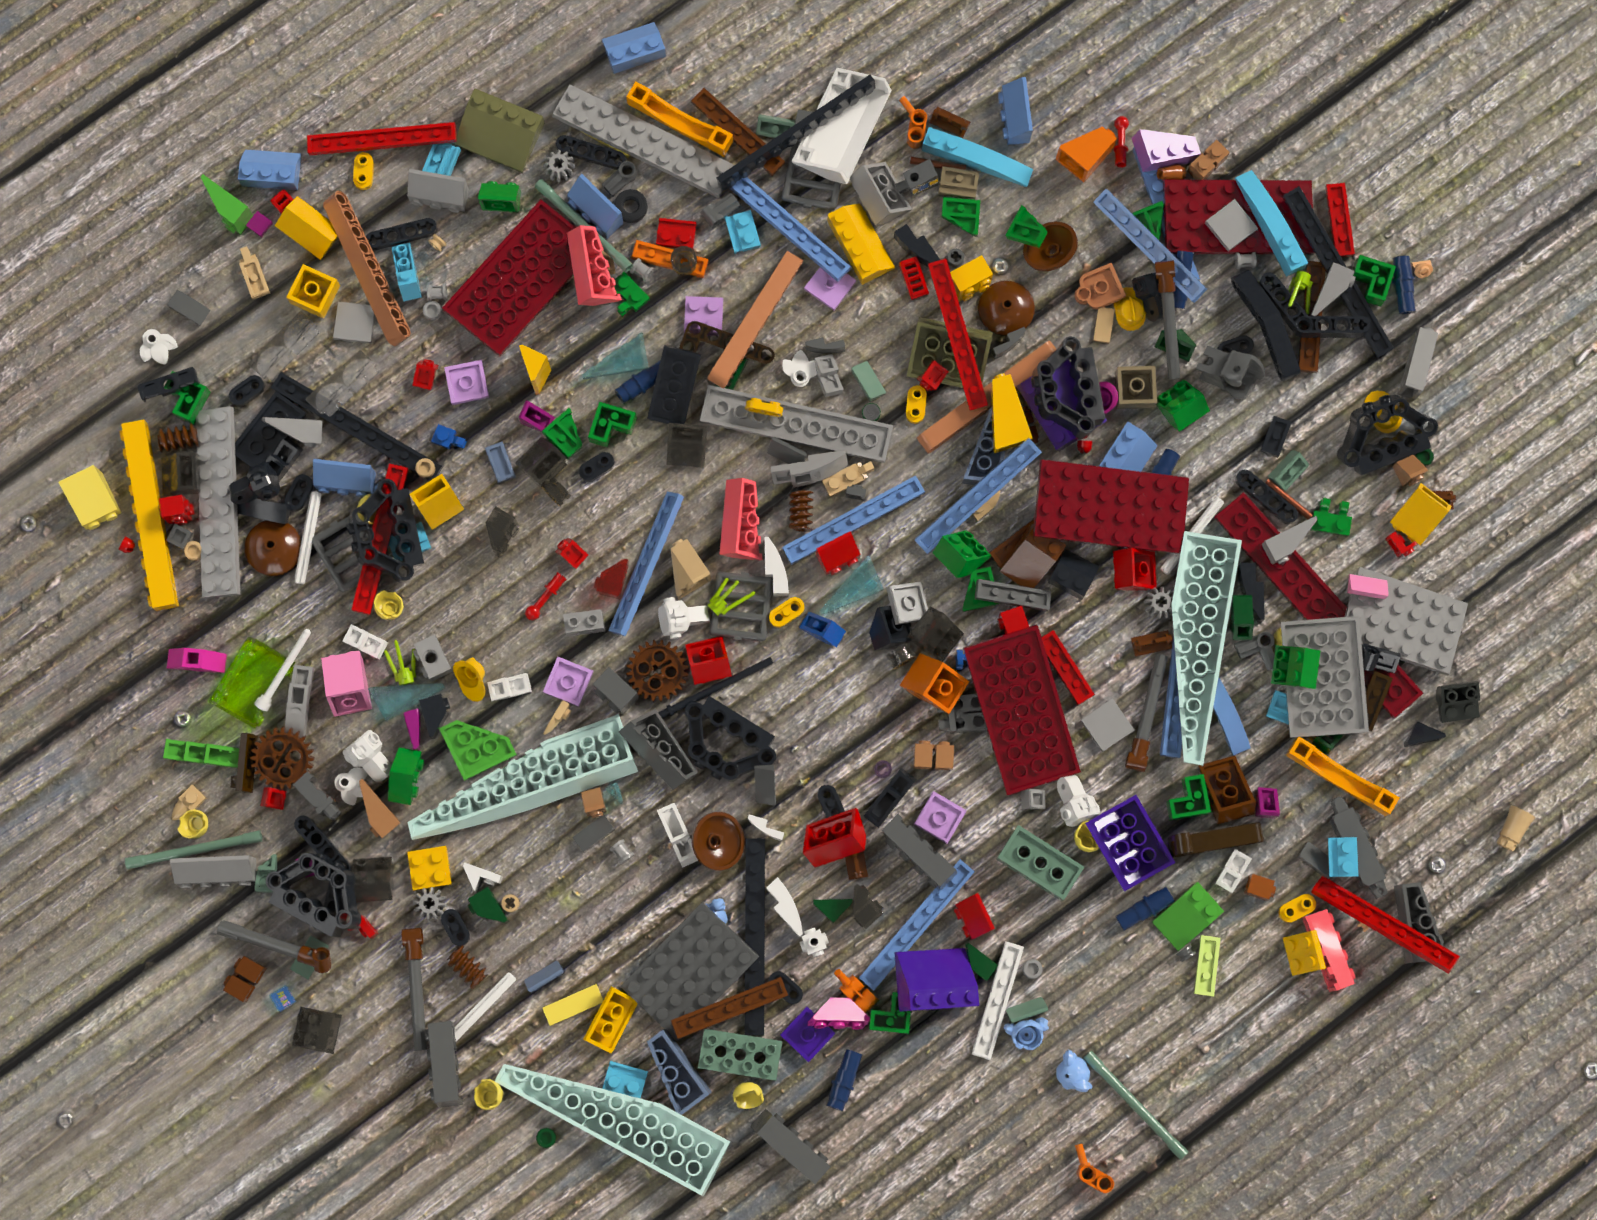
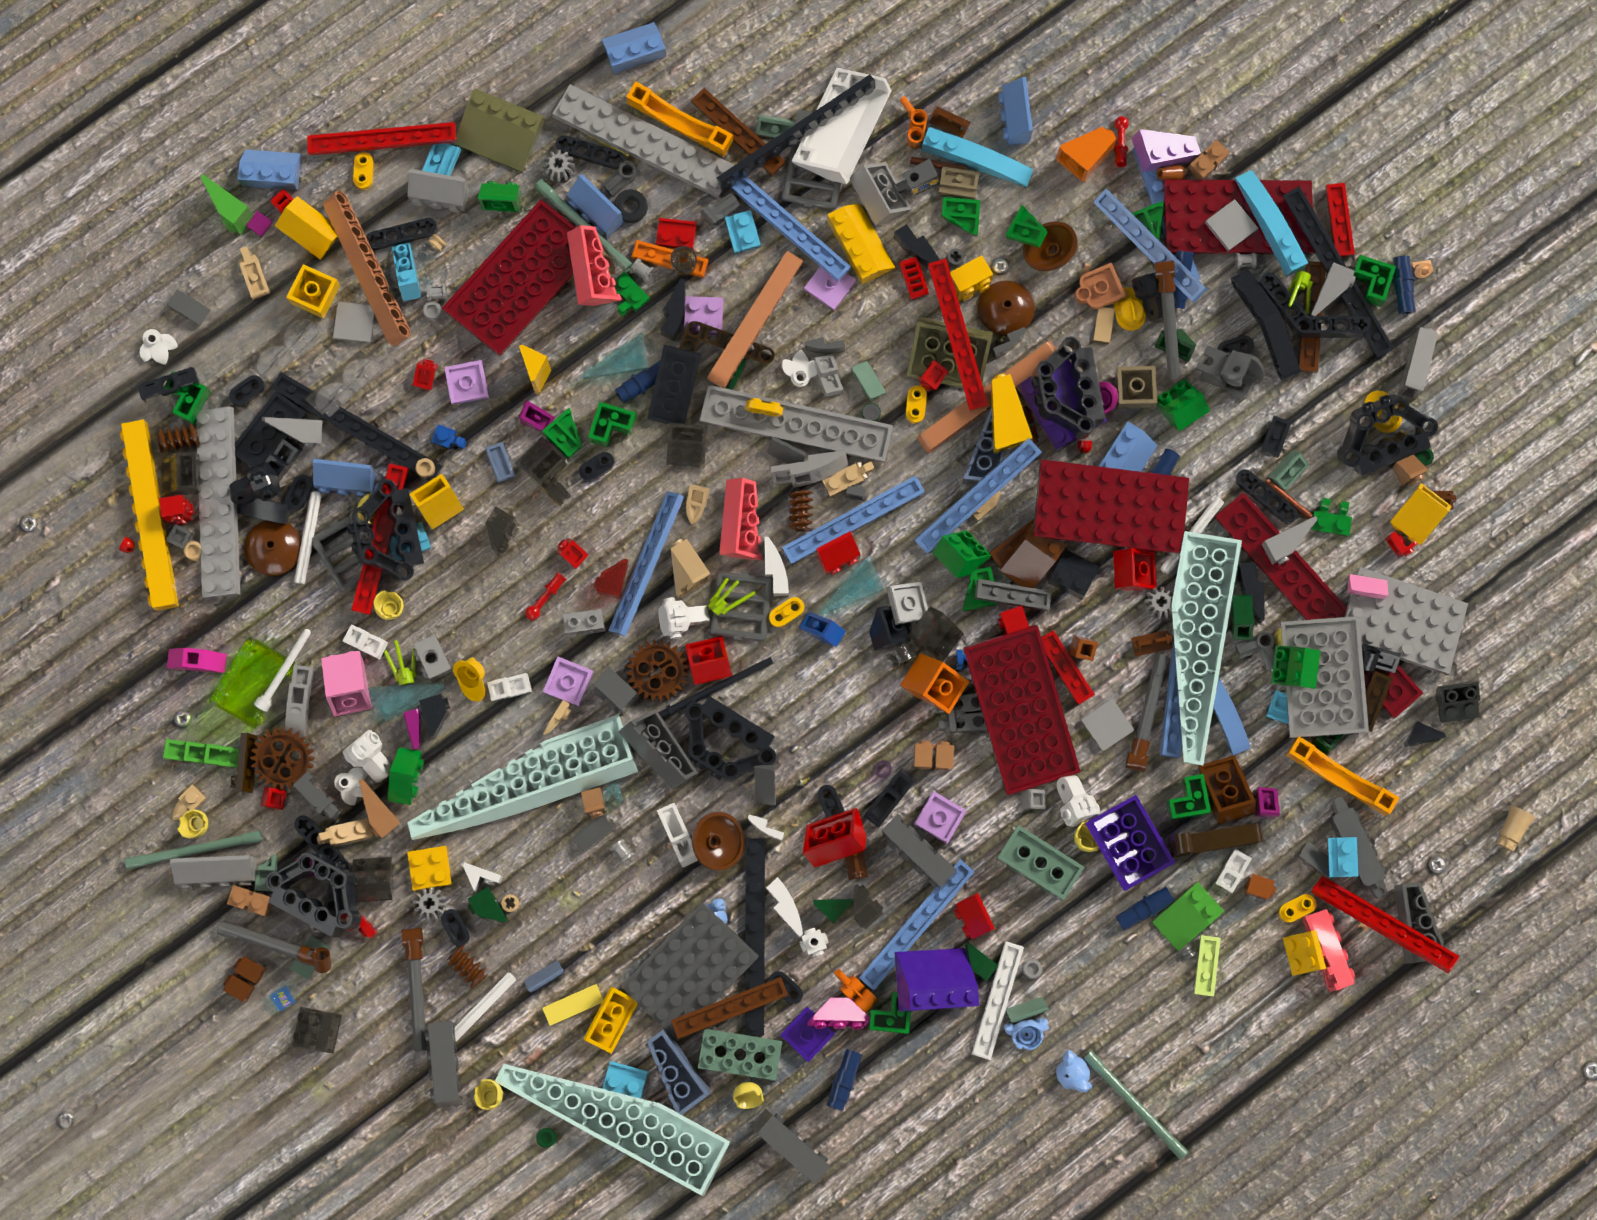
(90, 497): light yellow slope -> none
(249, 901): none -> medium nougat piece
(346, 833): none -> tan hinge
(475, 748): bright green plate -> none
(674, 312): none -> black slope
(696, 502): none -> tan plate
(1083, 648): none -> dark orange brick
(1096, 1175): orange beam -> none

